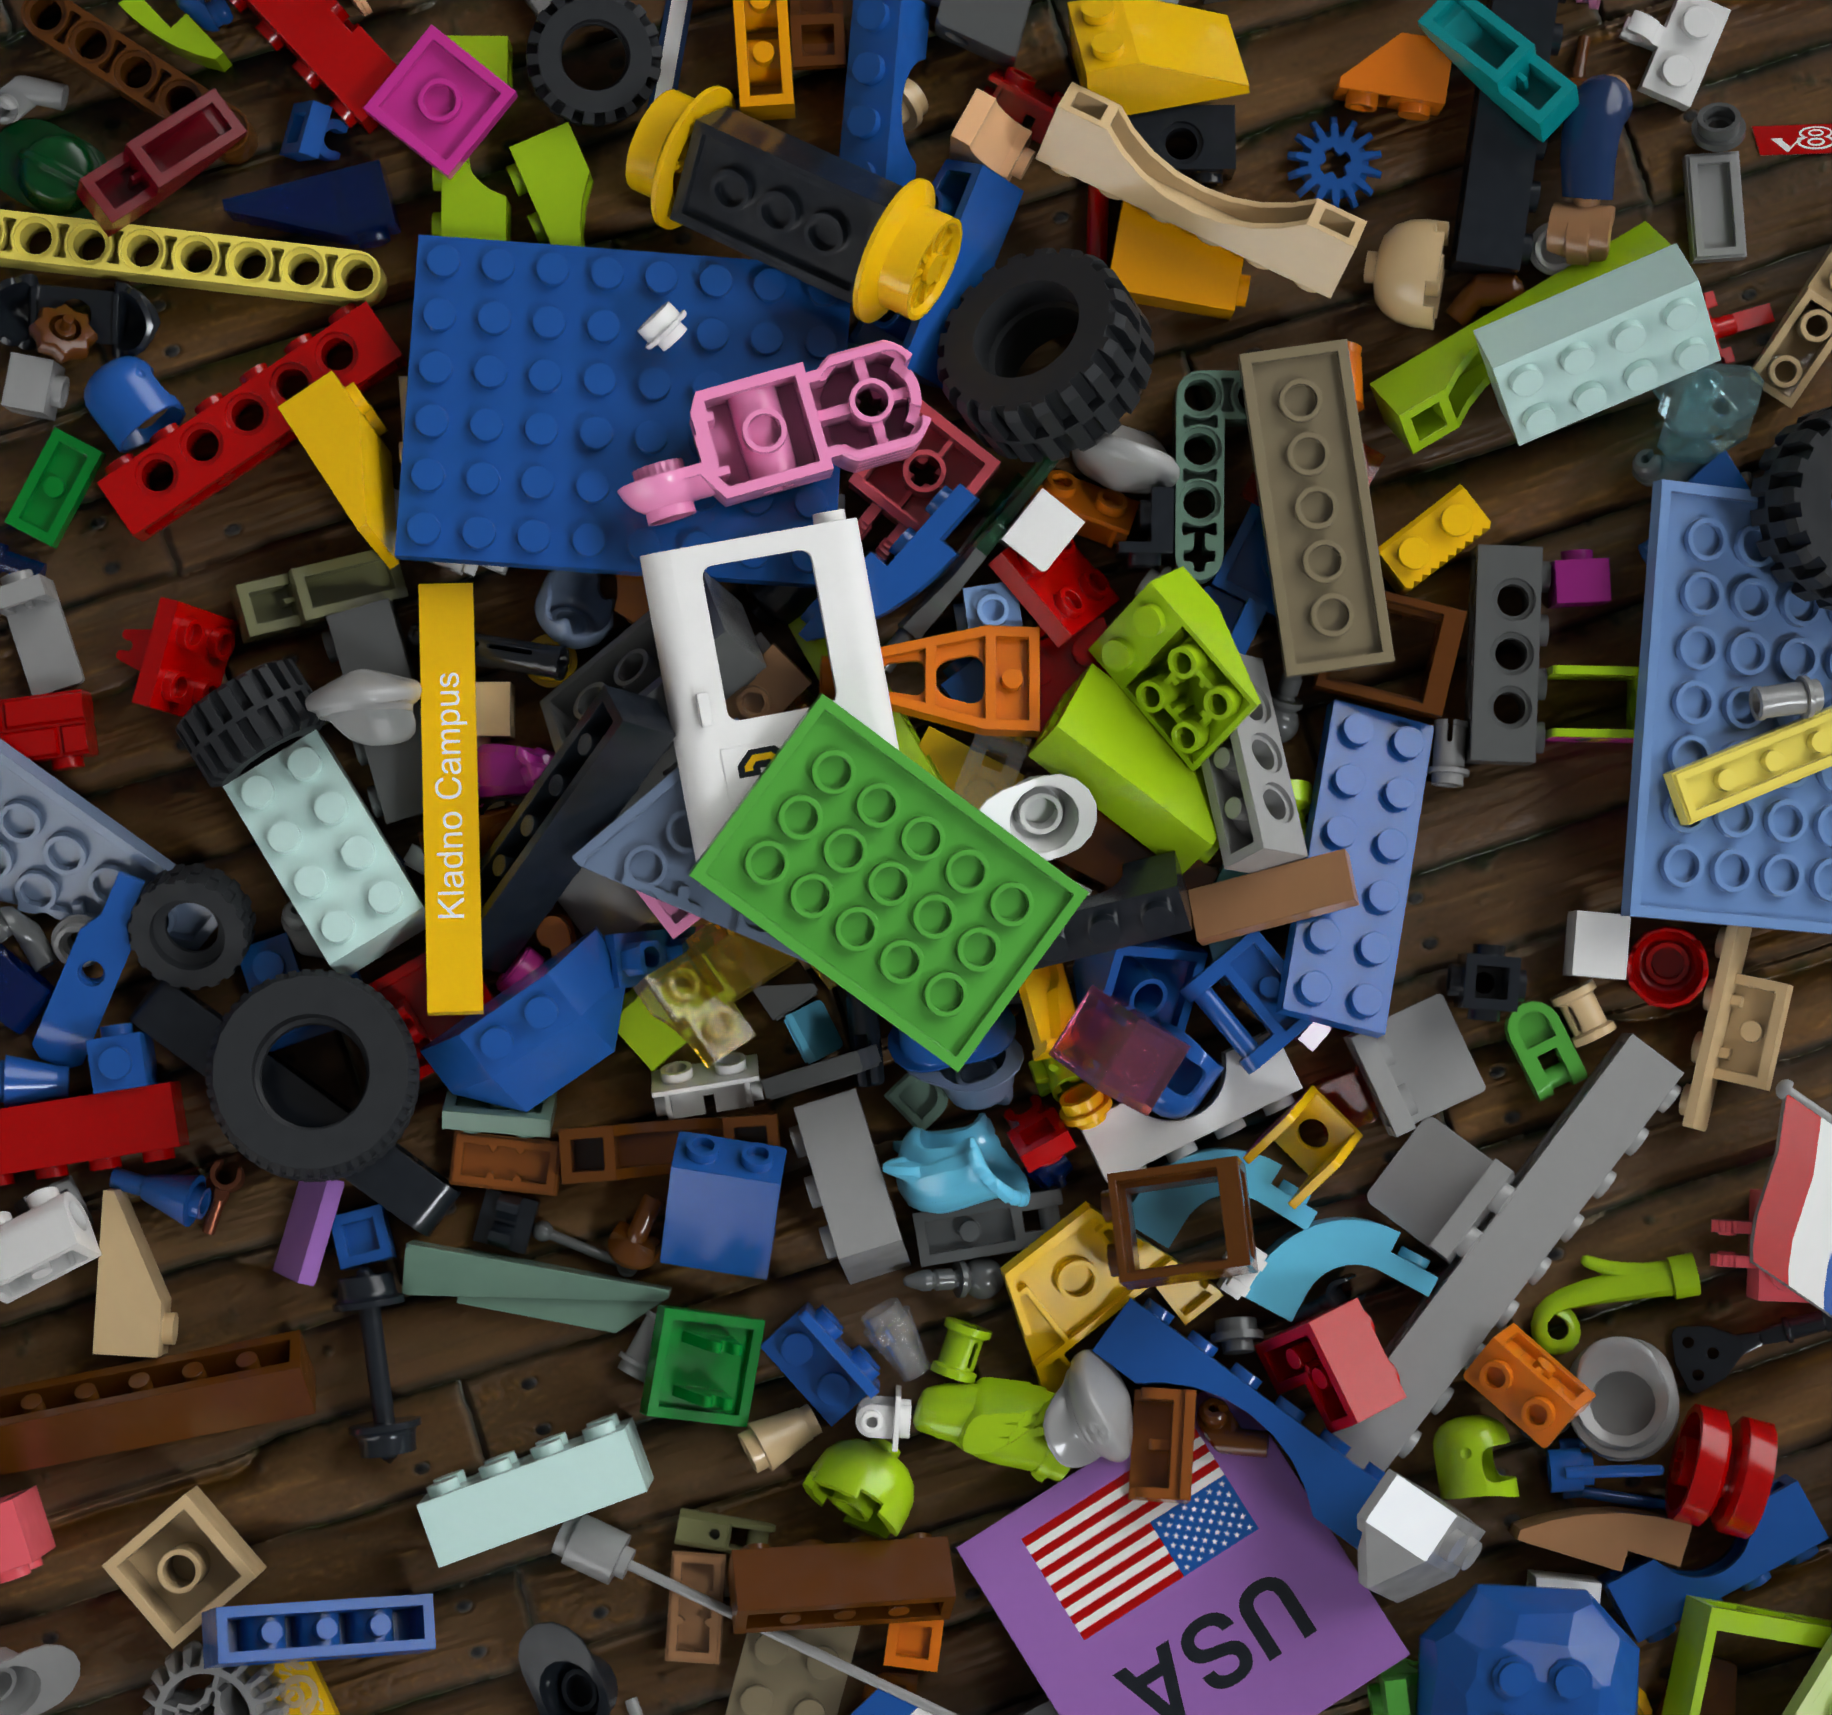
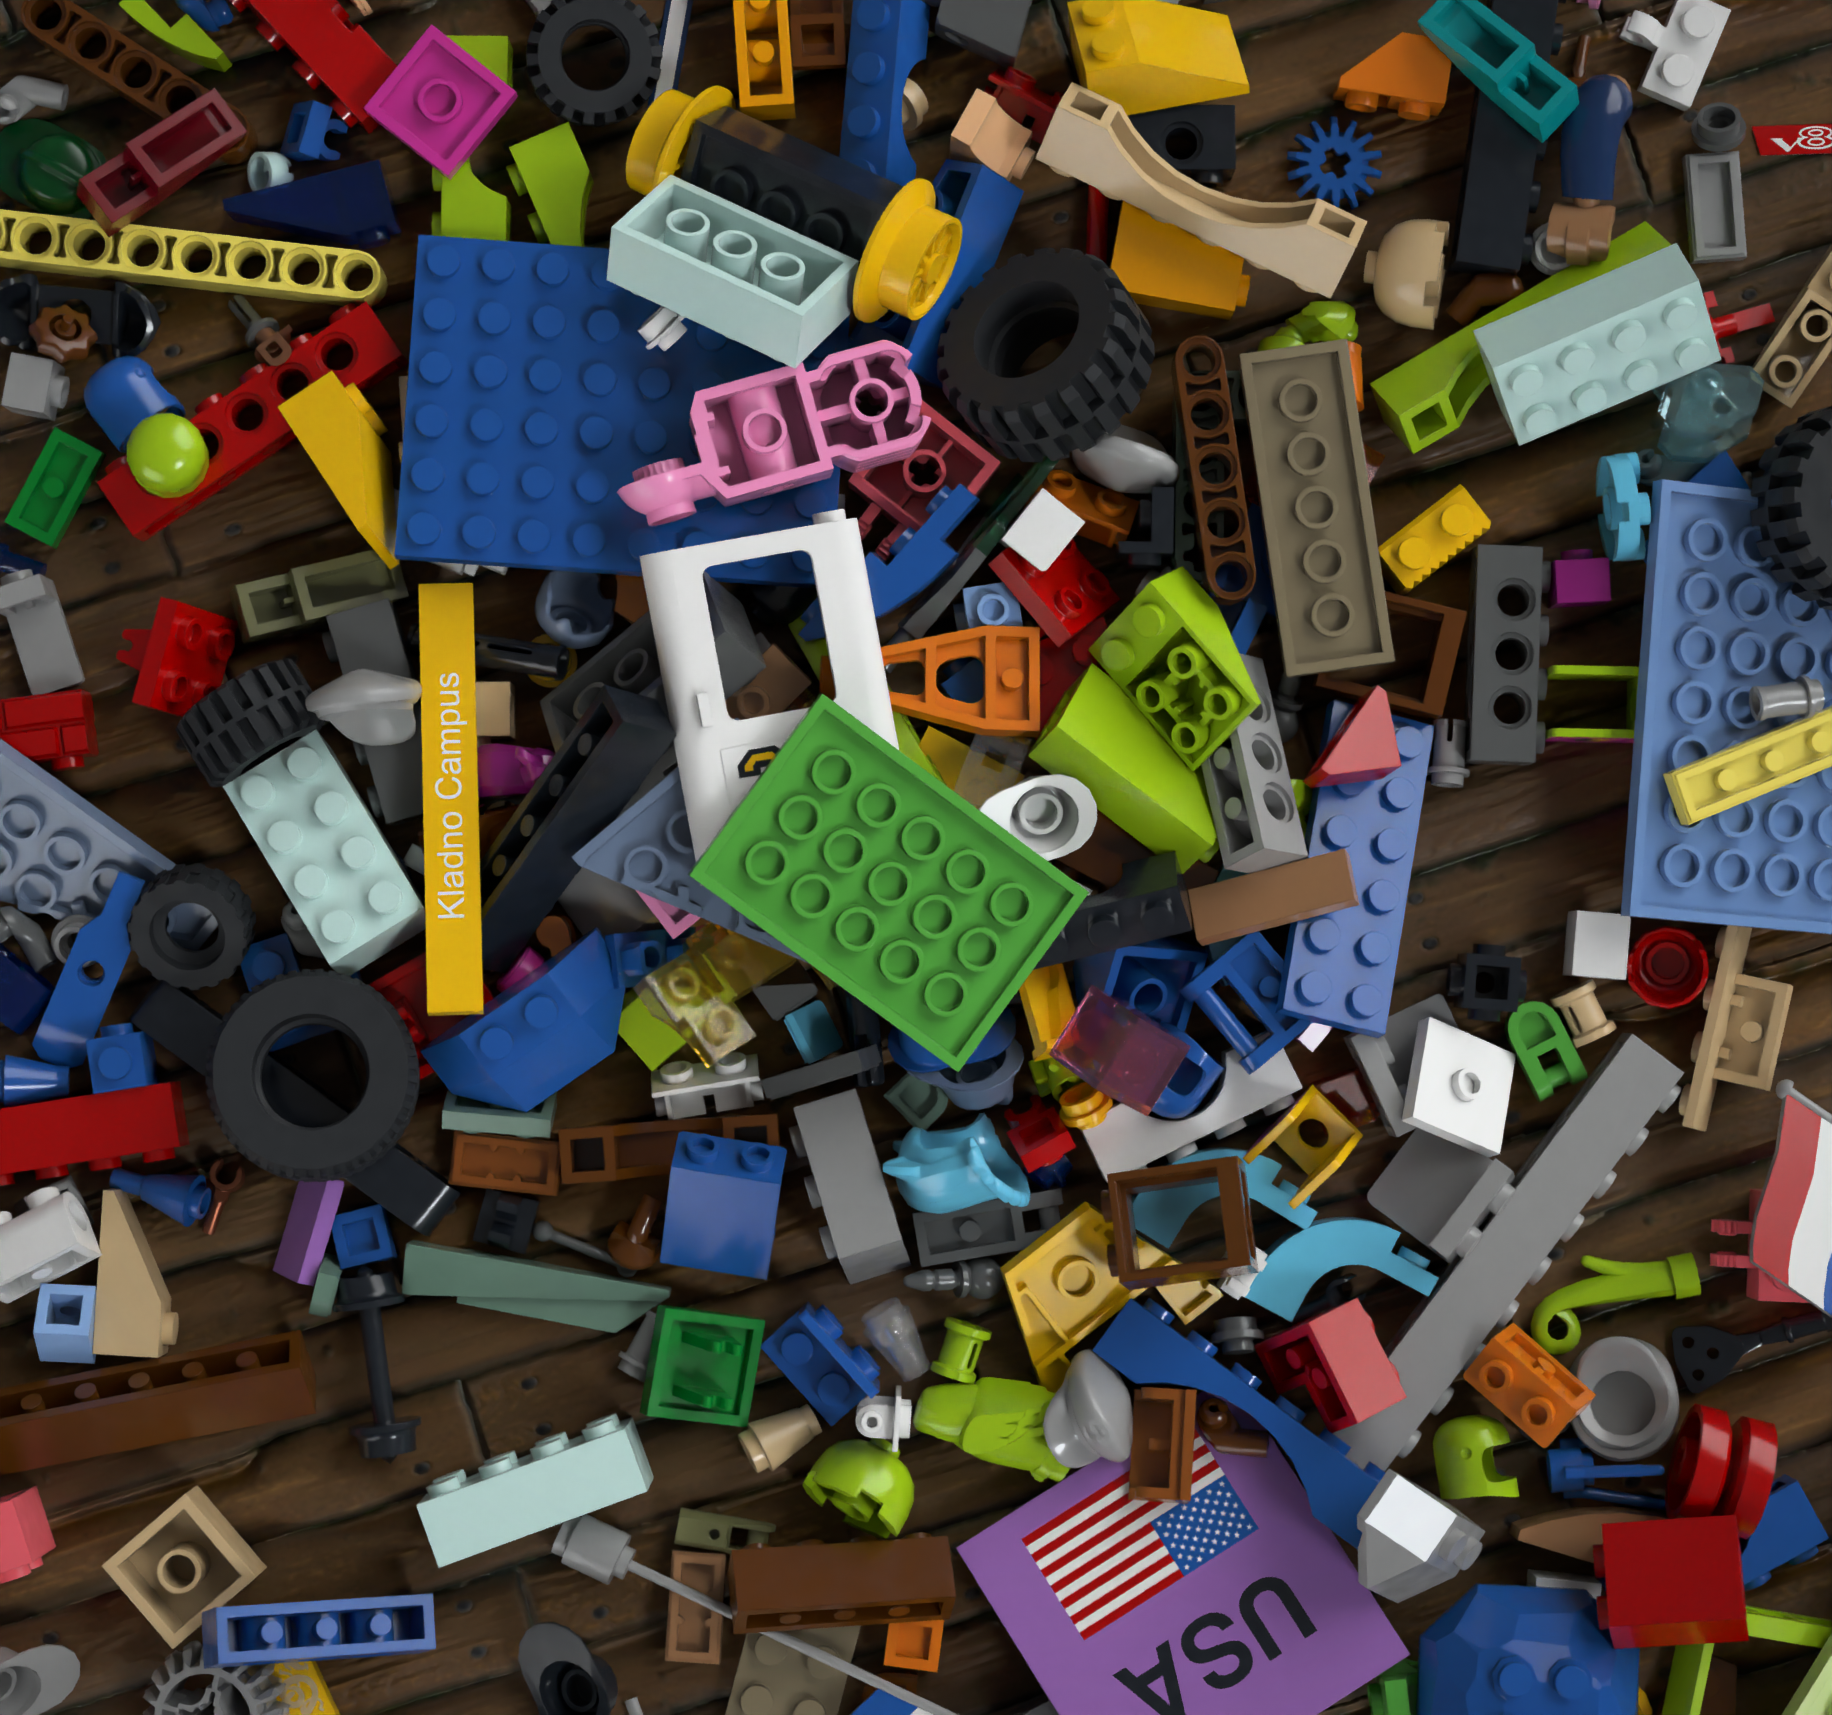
(65, 1323): none -> light blue brick
(167, 455): none -> lime helmet
(263, 333): none -> piece
(268, 170): none -> light aqua hinge
(326, 1286): none -> sand green tile
(731, 270): none -> light aqua brick
(1218, 444): none -> reddish brown beam
(1315, 323): none -> lime arm
(1361, 747): none -> slope
(1459, 1087): none -> white plate
(1622, 507): none -> medium azure plate
(1672, 1582): none -> red brick

